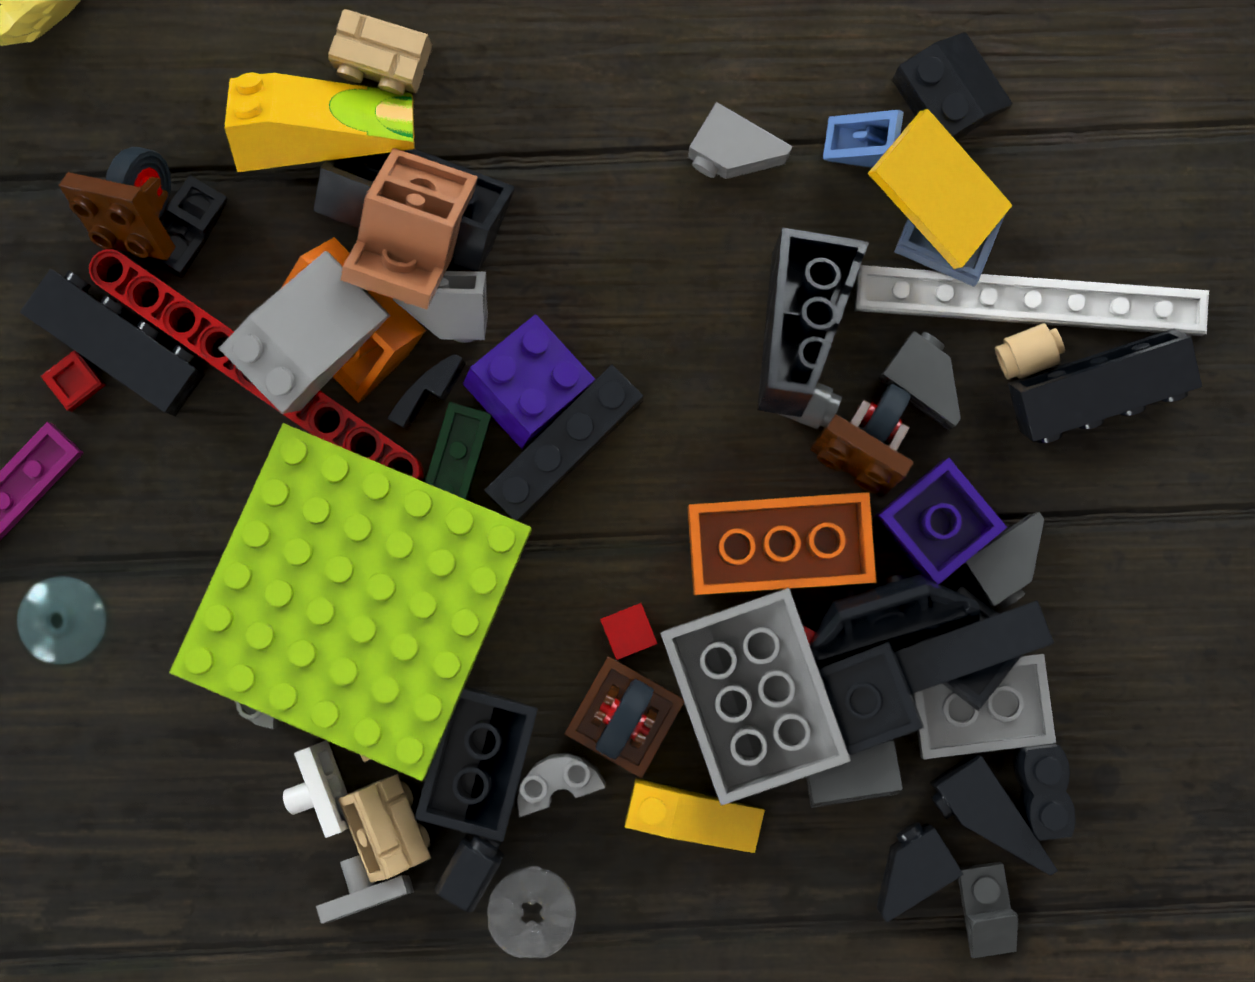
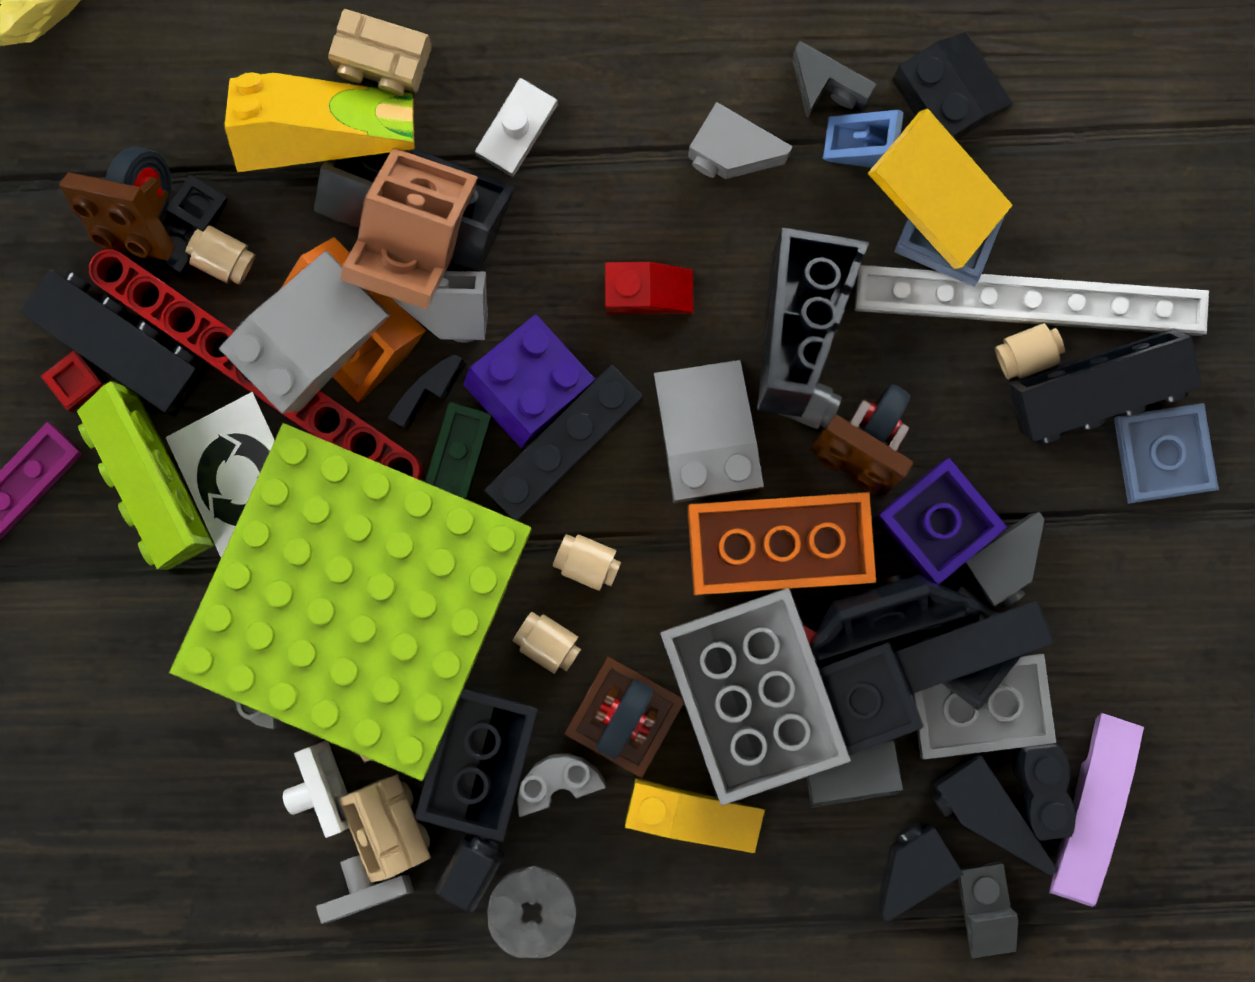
(82, 620): clear light blue dish -> none
(143, 476): none -> lime slope
(220, 255): none -> tan brick
(222, 462): none -> white sticker
(516, 127): none -> white tile
(547, 643): none -> tan brick
(587, 561): none -> tan brick
(628, 631): red tile -> none
(647, 288): none -> red slope
(708, 431): none -> light grey slope
(819, 73): none -> dark grey slope
(927, 376): dark grey slope -> none
(1099, 809): none -> lavender slope
(1166, 453): none -> sand blue tile

